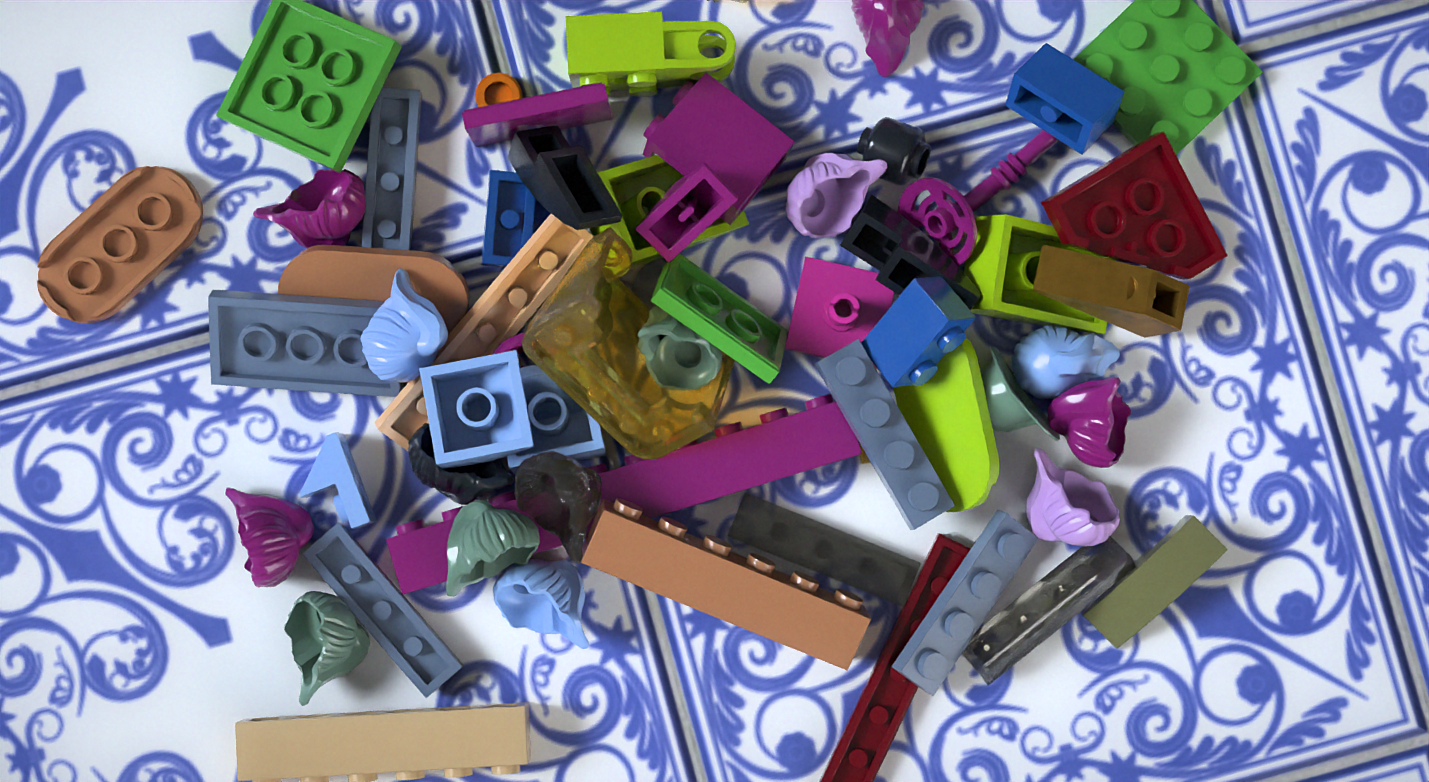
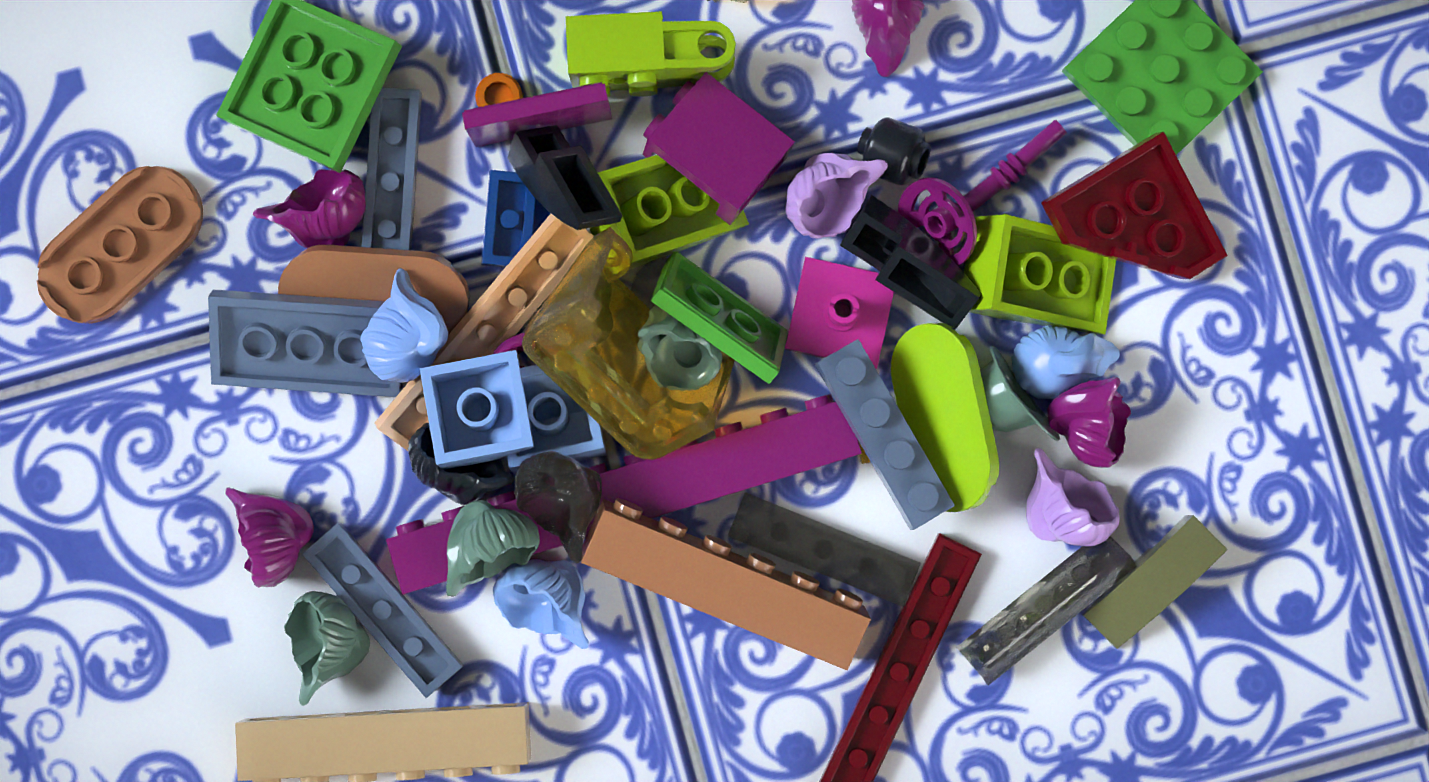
(338, 469): light blue slope -> none
(686, 211): magenta slope -> none
(918, 332): blue brick -> none
(965, 602): sand blue plate -> none
(1064, 98): blue brick -> none
(1112, 291): pearl gold slope -> none

